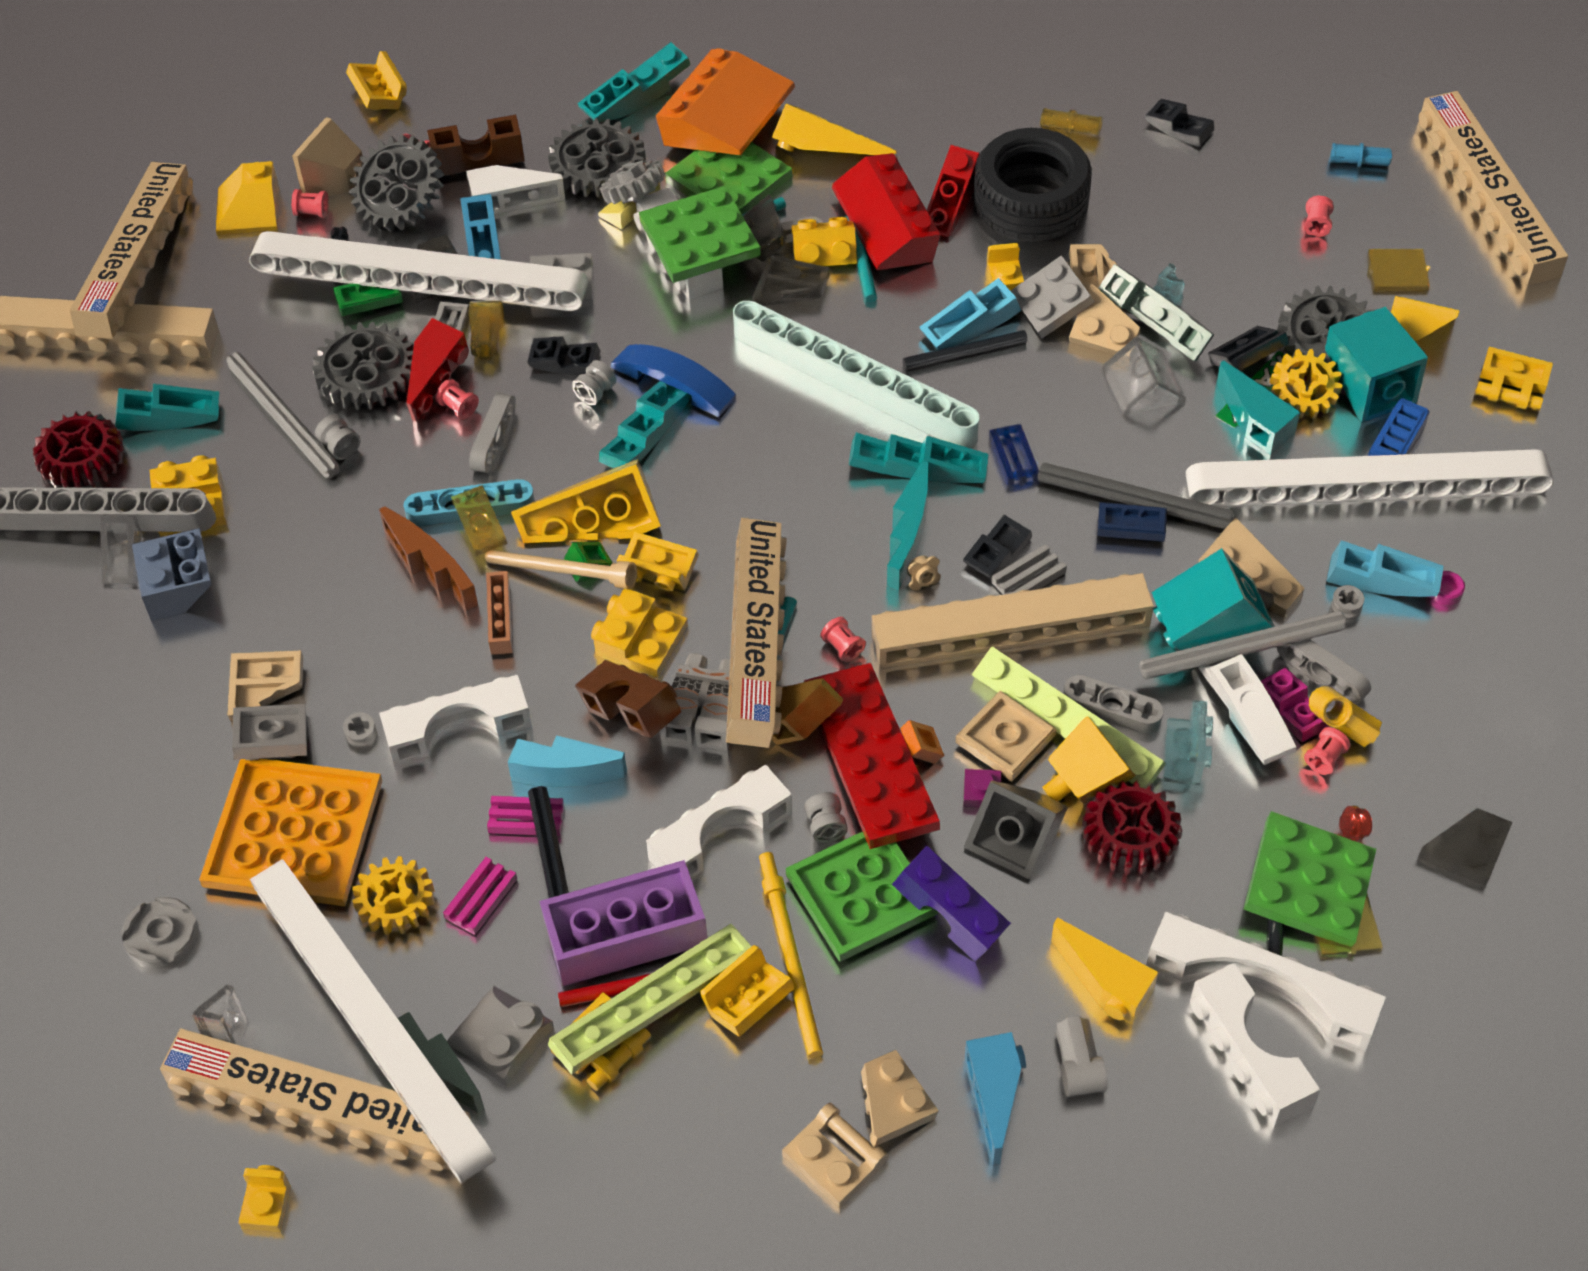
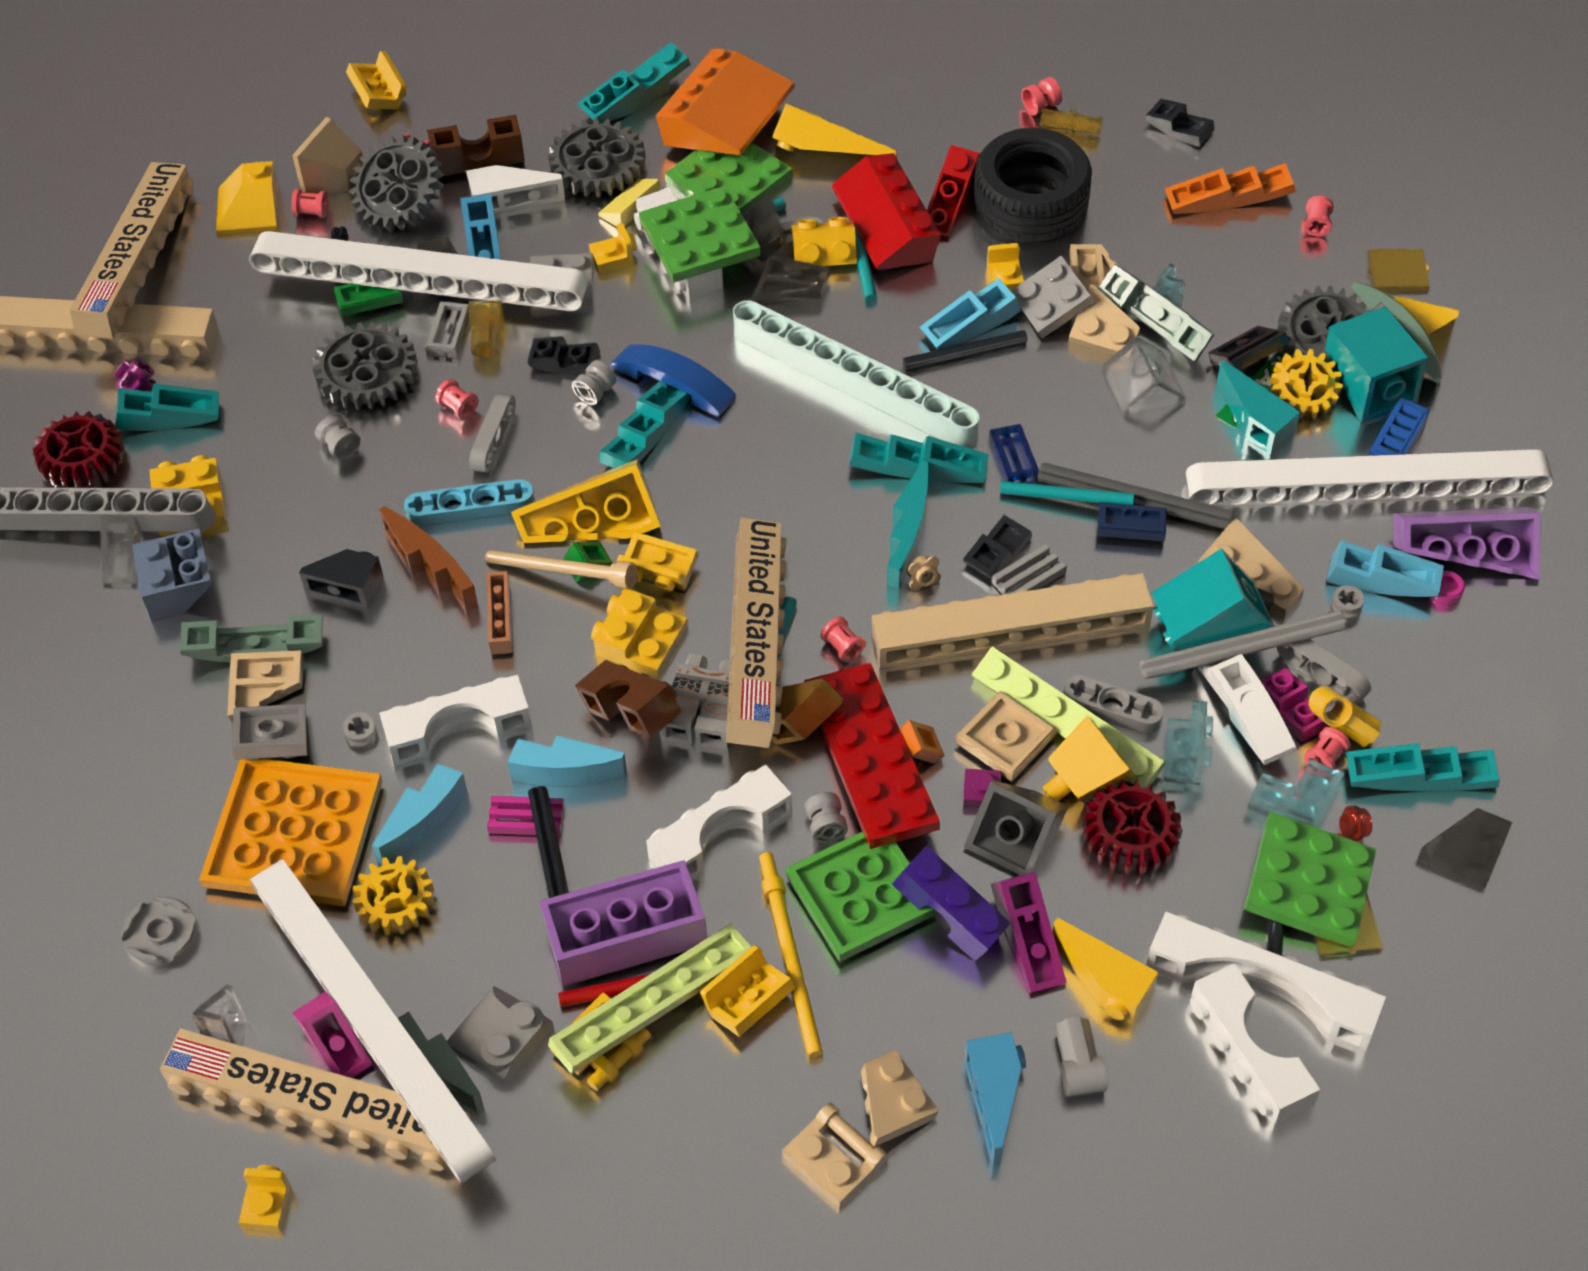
(135, 375): none -> magenta gear
(209, 642): none -> sand green slope
(283, 415): light grey axle -> none
(332, 1036): none -> dark pink slope
(344, 577): none -> black slope
(420, 813): none -> medium azure slope
(434, 359): red slope -> none
(479, 520): clear yellow plate -> none
(485, 867): dark pink tile -> none
(614, 252): none -> yellow bracket
(632, 182): light grey gear -> none
(1030, 931): none -> magenta slope
(1041, 96): none -> coral wheel
(1066, 493): none -> teal bar
(1221, 191): none -> orange slope
(1305, 802): none -> clear light blue plate
(1360, 155): dark azure axle -> none
(1373, 297): none -> sand green slope
(1422, 770): none -> teal slope
(1482, 538): none -> medium lavender wedge
(1493, 189): tan brick -> none
(1516, 371): yellow plate -> none

